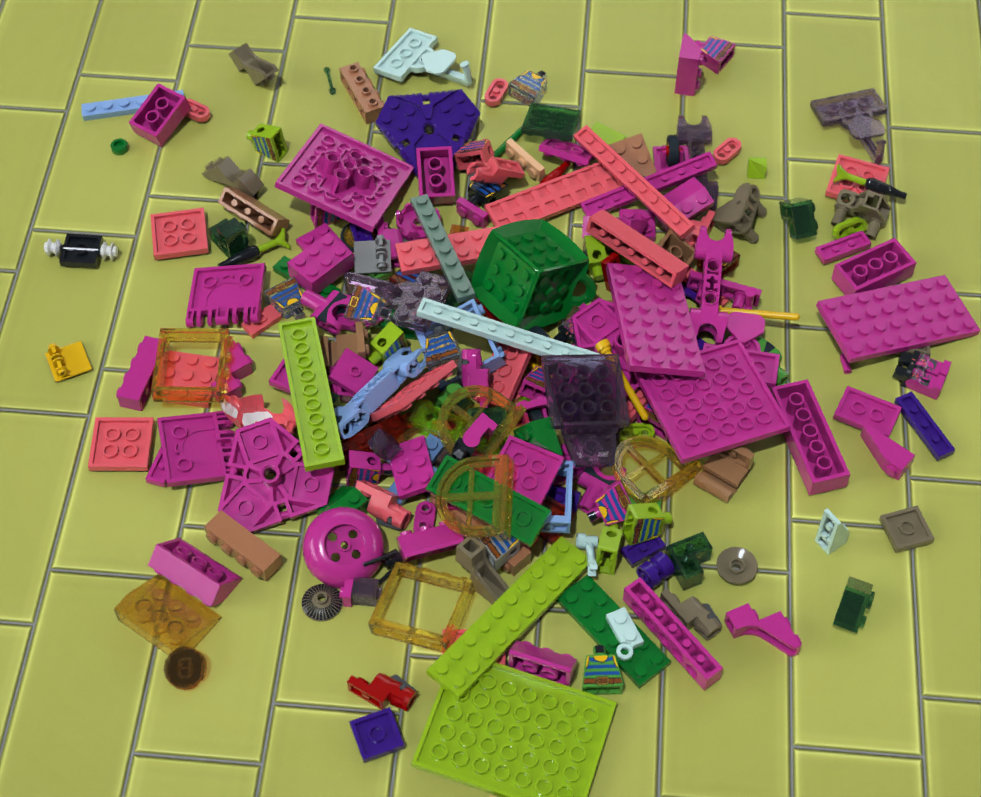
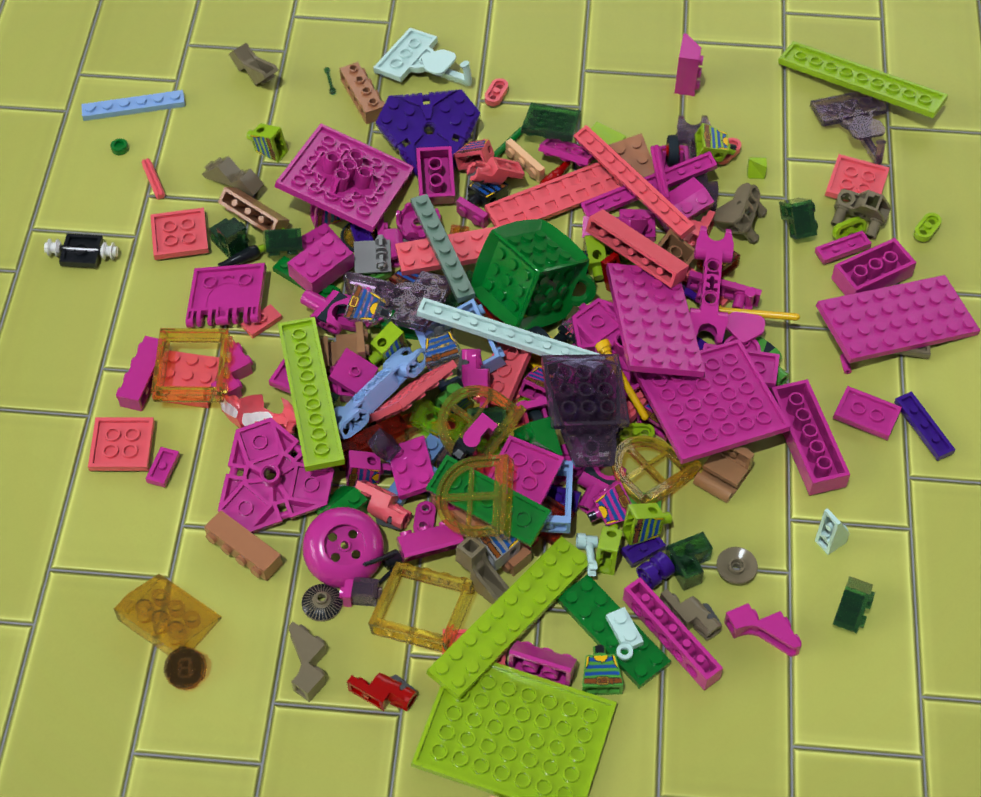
(67, 360): yellow hinge -> none
(153, 178): none -> coral axle
(159, 115): dark pink brick -> none
(193, 571): dark pink slope -> none
(195, 447): dark pink hinge -> none
(198, 111): coral plate -> none
(282, 241): none -> clear green brick
(286, 299): torso -> none
(310, 652): none -> dark tan arch
(376, 734): dark purple plate -> none
(529, 87): clear torso -> none
(659, 171): none -> dark pink axle
(713, 140): none -> lime torso
(716, 53): dark pink torso -> none
(863, 79): none -> lime plate
(869, 184): black piece -> none
(889, 455): dark pink slope -> none
(906, 529): dark tan plate -> none
(922, 374): hips -> none
(927, 227): none -> lime plate

